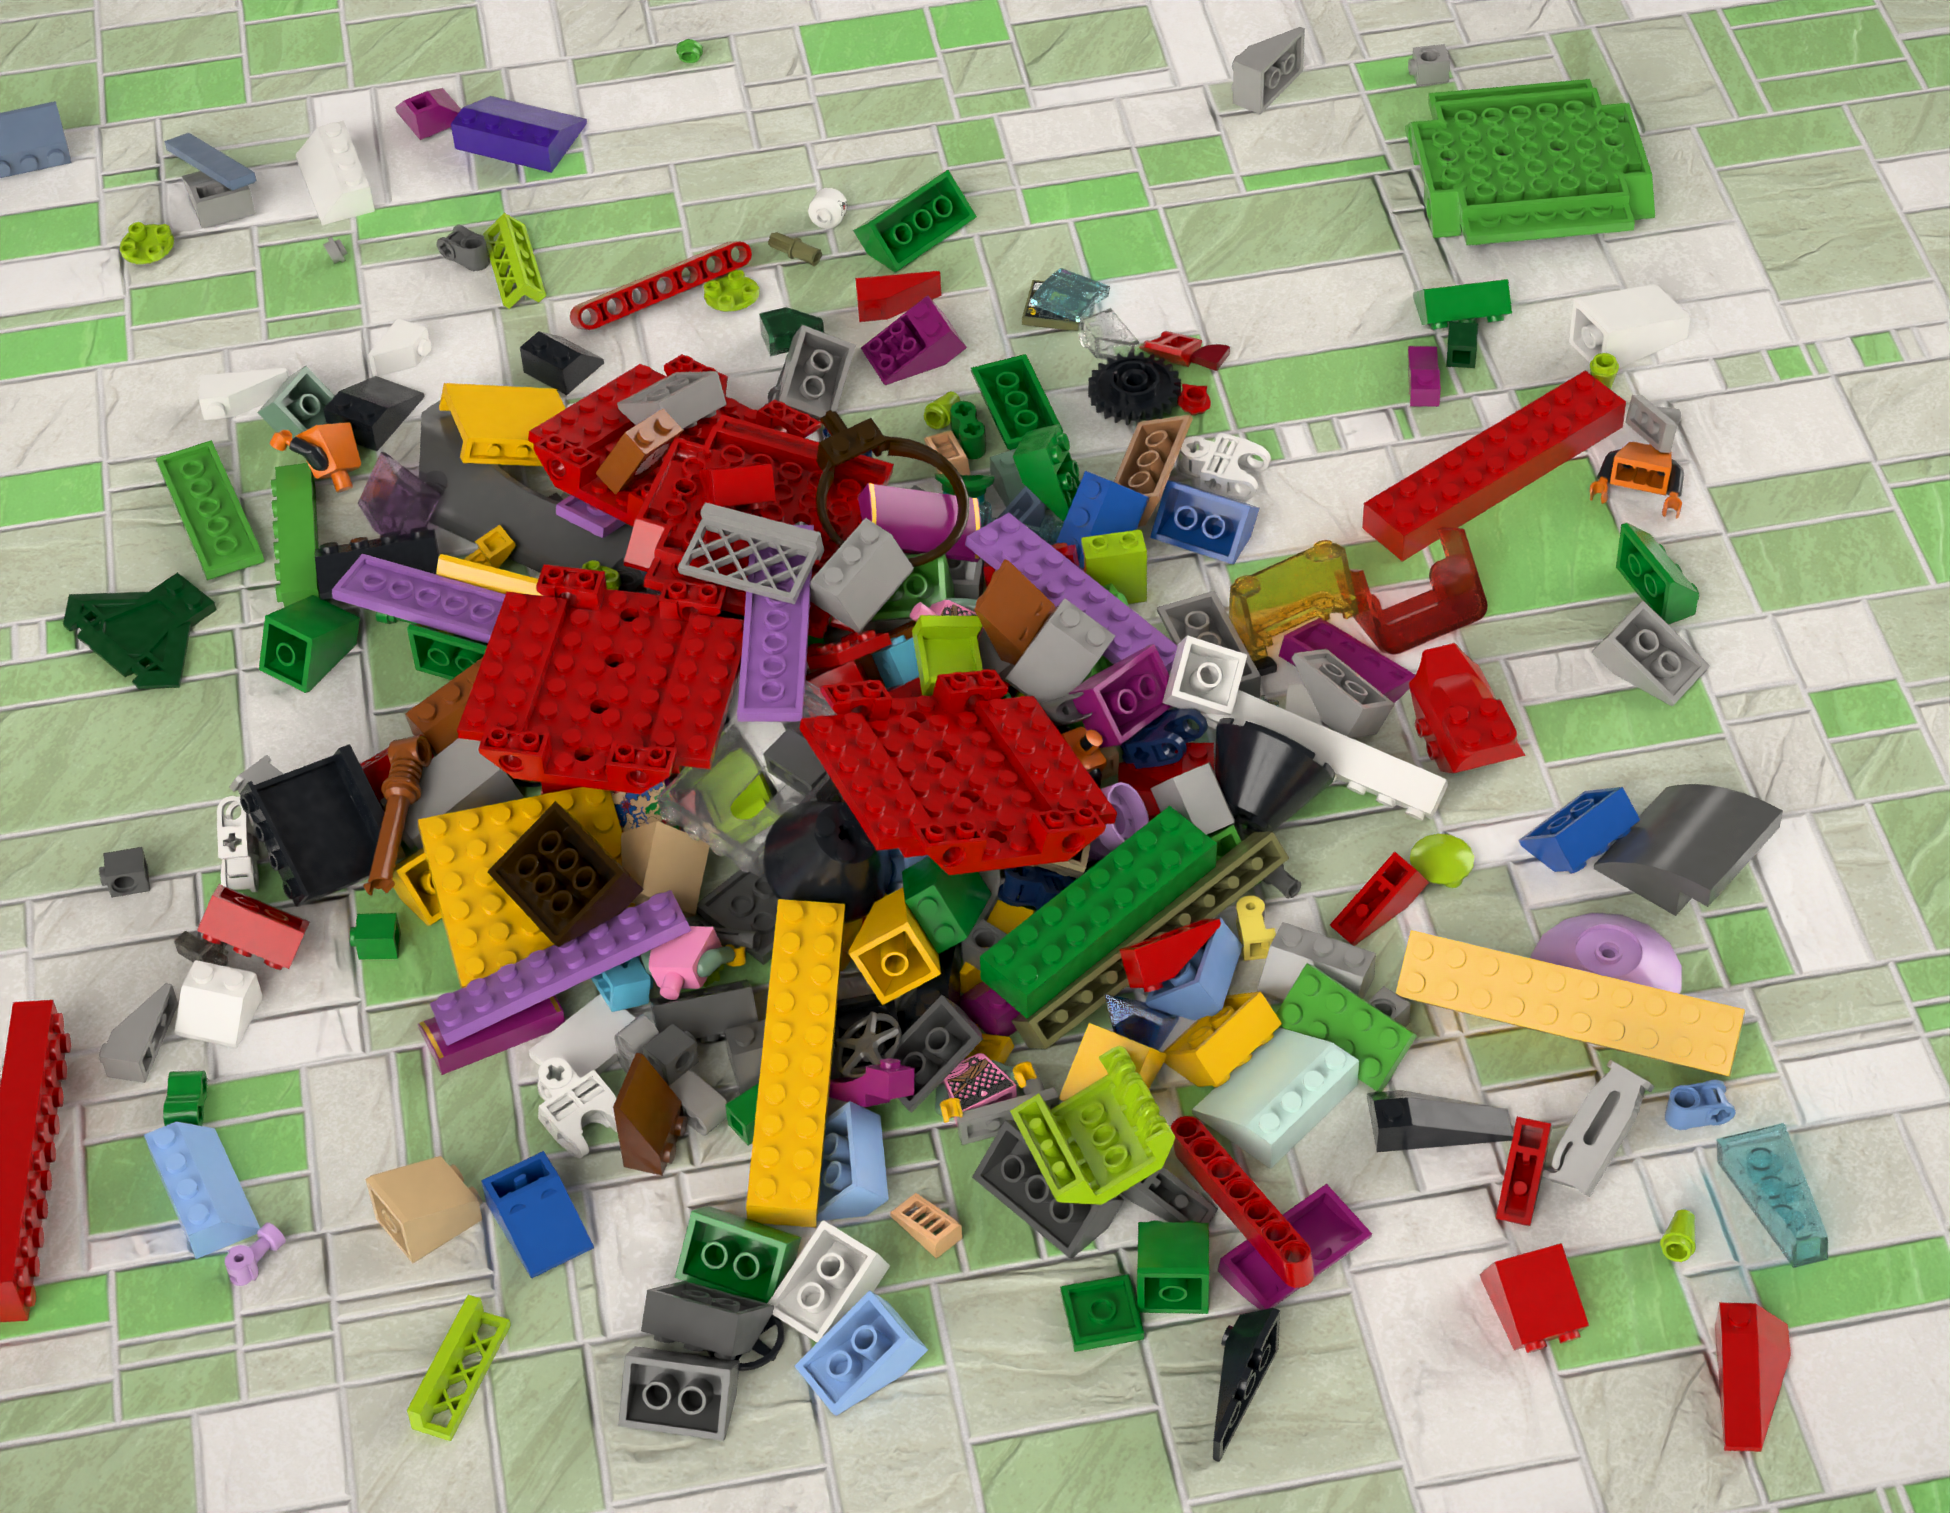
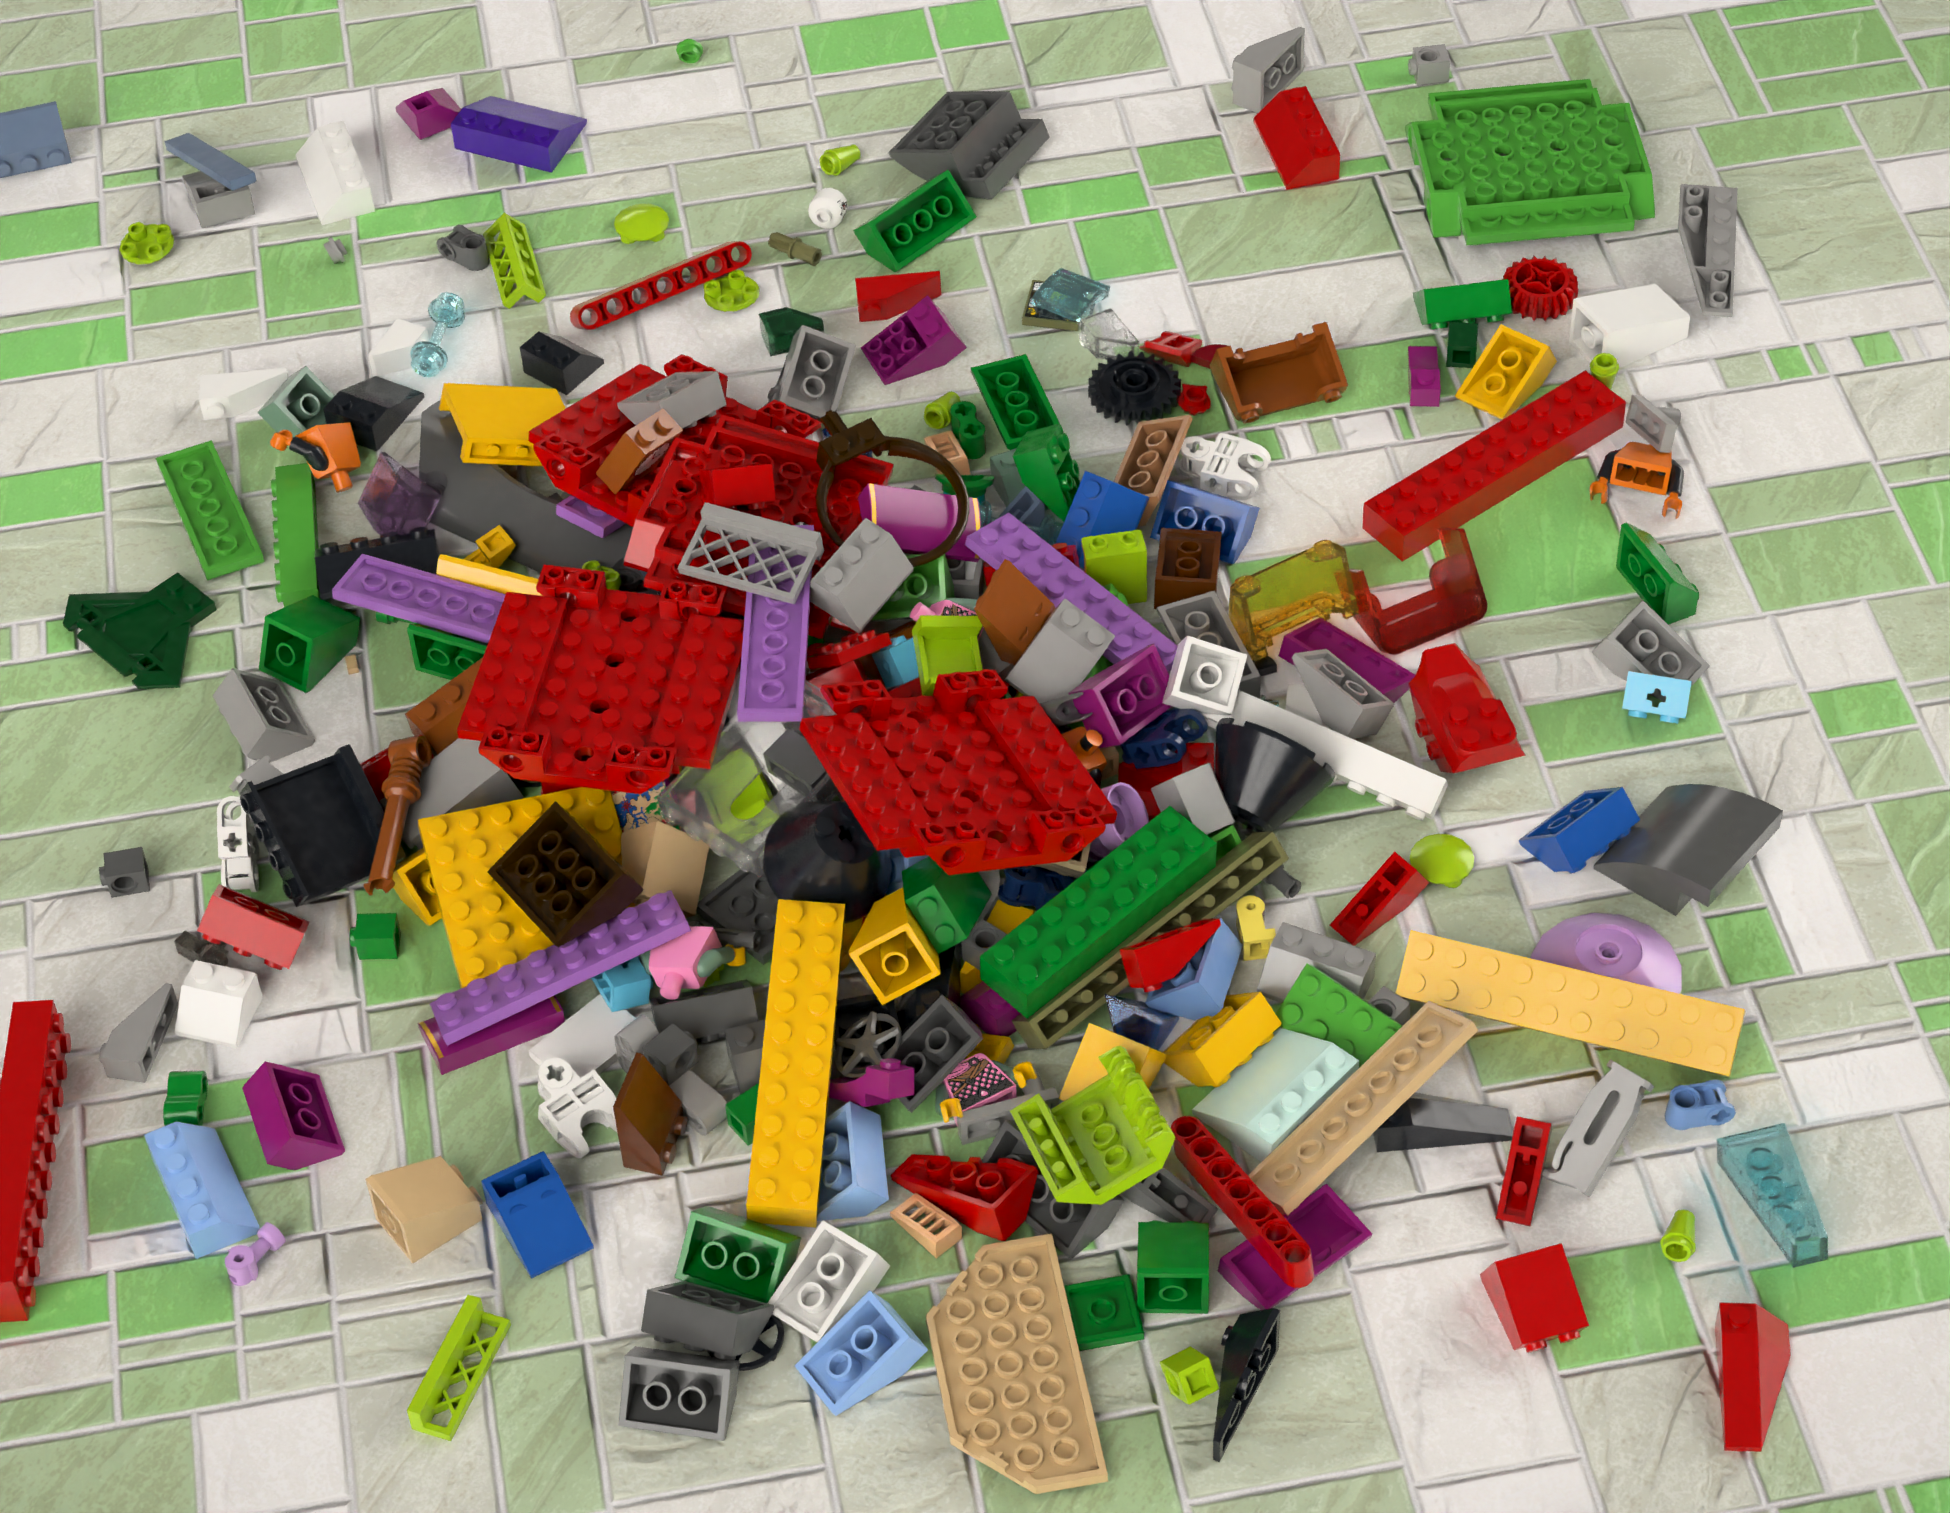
(261, 716): none -> light grey slope
(292, 1117): none -> magenta slope
(351, 663): none -> tan piece
(429, 357): none -> clear light blue piece
(641, 223): none -> lime dish
(838, 159): none -> lime cone
(974, 138): none -> dark grey slope
(978, 1194): none -> red wedge
(1015, 1369): none -> tan plate
(1186, 564): none -> reddish brown slope
(1189, 1375): none -> lime brick
(1280, 375): none -> dark orange windscreen
(1298, 139): none -> red slope
(1361, 1105): none -> tan plate
(1506, 373): none -> yellow slope
(1541, 288): none -> red gear
(1676, 692): none -> medium azure brick
(1709, 240): none -> light grey wedge

